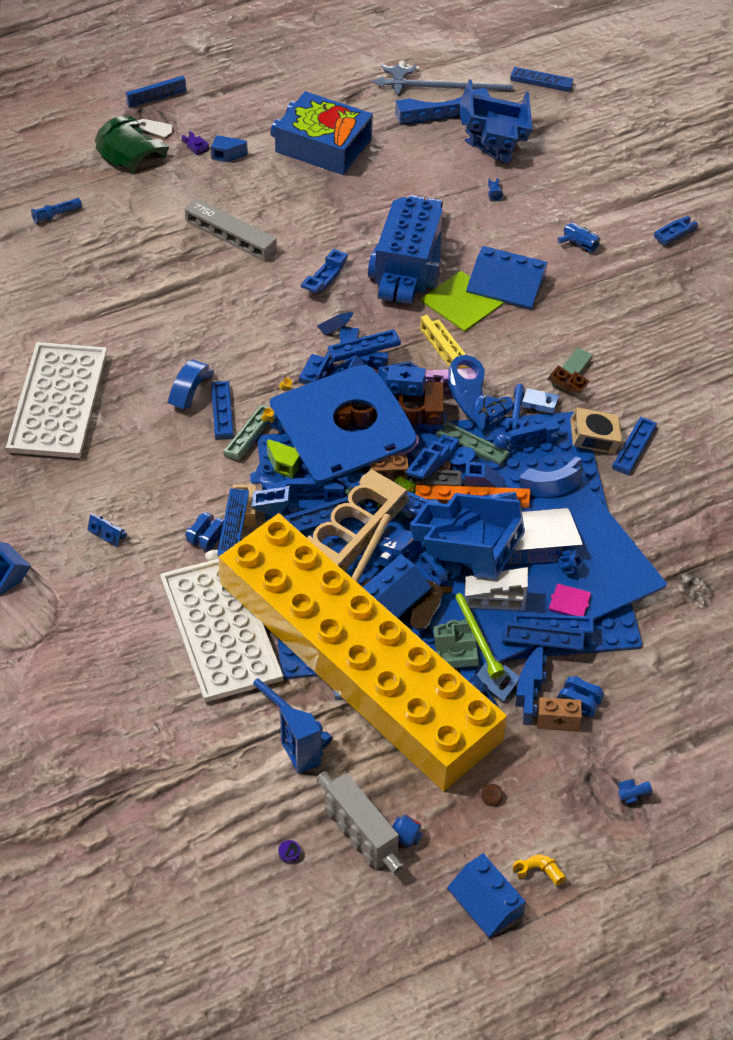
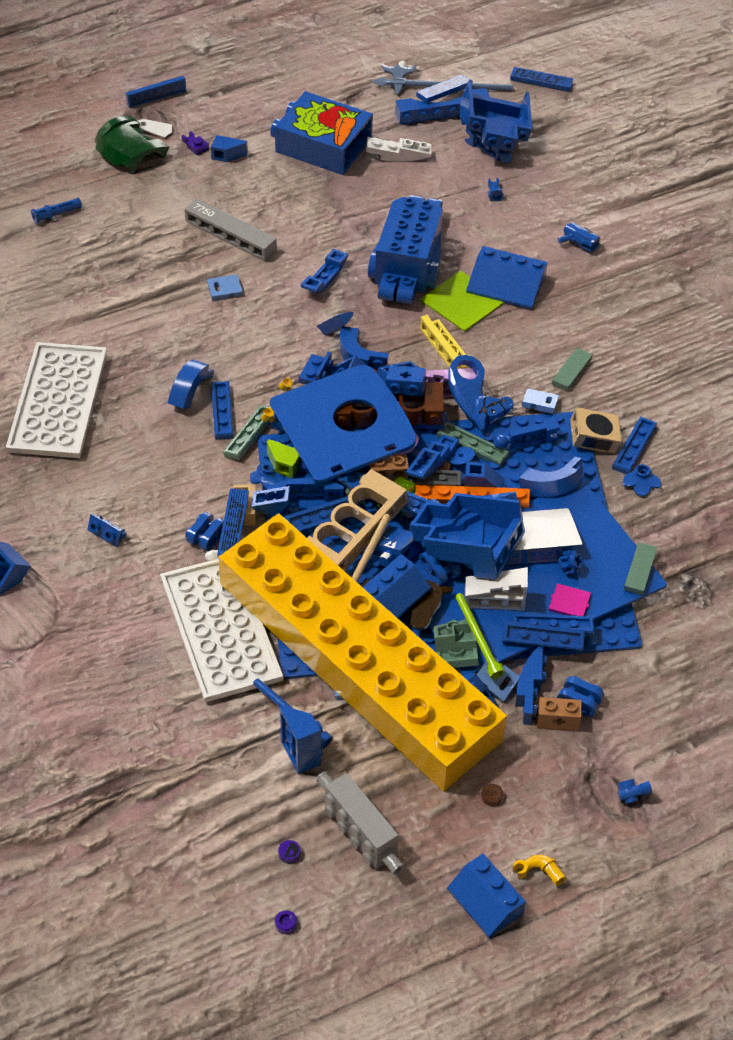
(228, 286): none -> medium blue piece
(285, 922): none -> dark purple tile
(364, 345): blue tile -> none
(403, 151): none -> white slope
(408, 830): blue head -> none
(442, 89): none -> tile
(519, 392): blue hinge -> none
(571, 382): reddish brown slope -> none
(640, 568): none -> sand green tile
(641, 480): none -> blue plate
(675, 230): blue hinge -> none

